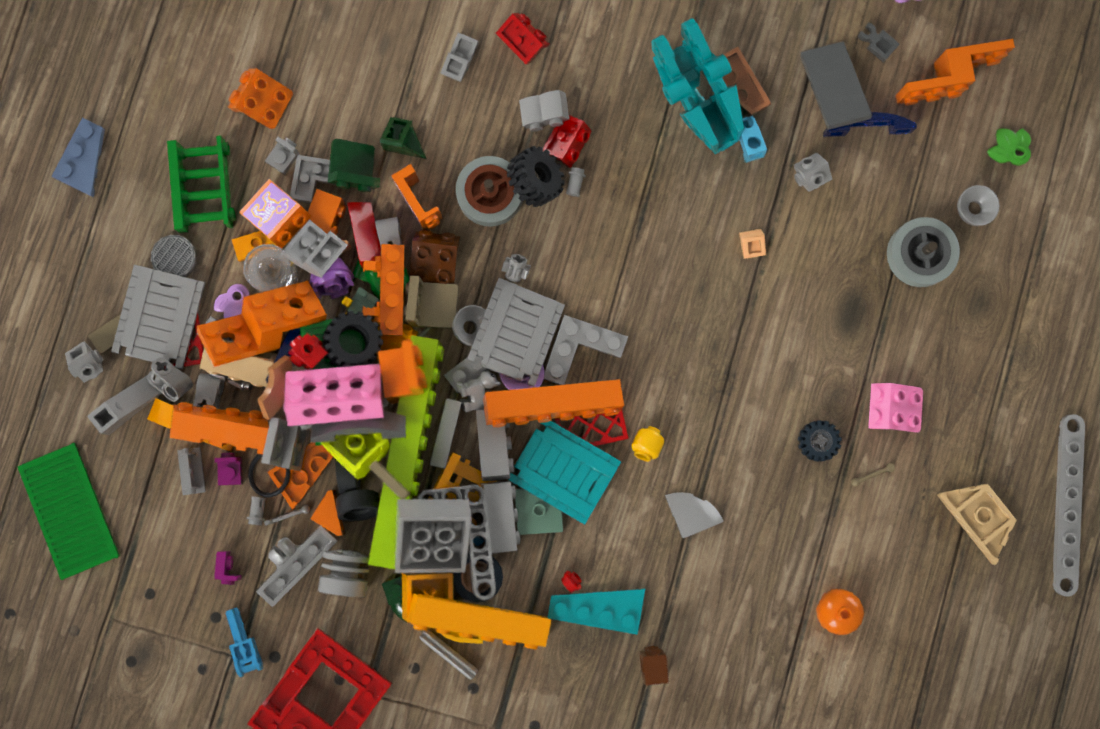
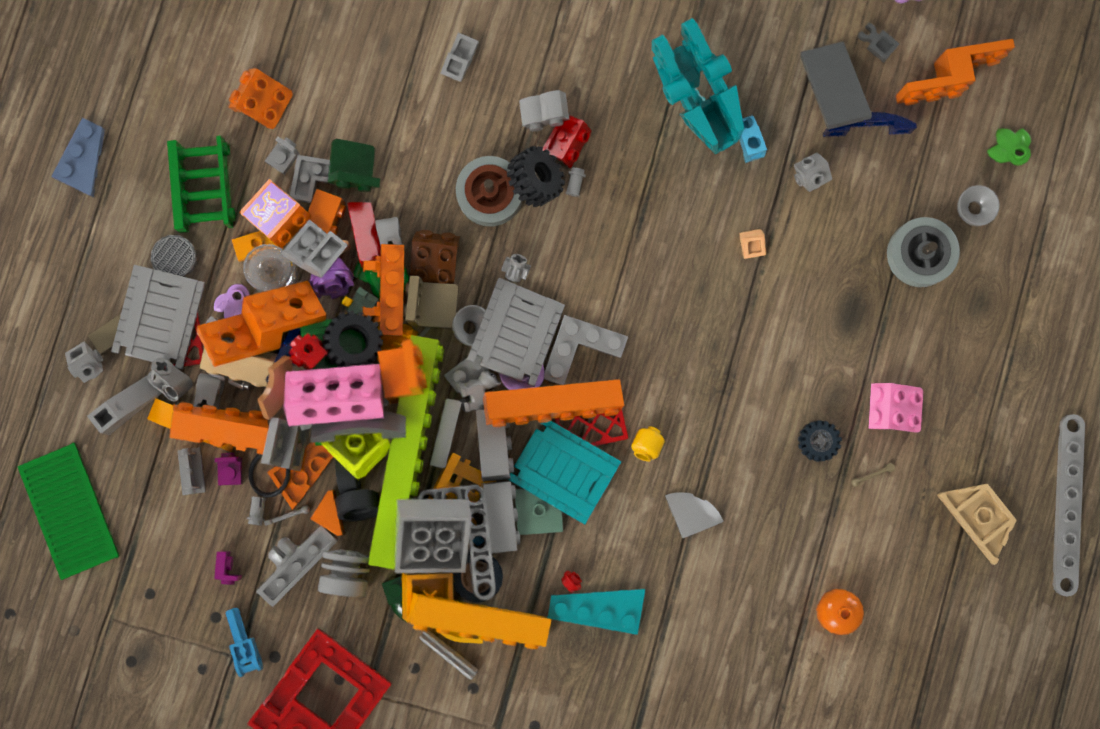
(389, 480): dark tan tile -> none
(401, 138): dark green slope -> none
(404, 180): orange panel -> none
(522, 37): red bracket -> none
(654, 666): reddish brown brick -> none
(750, 93): nougat wing -> none

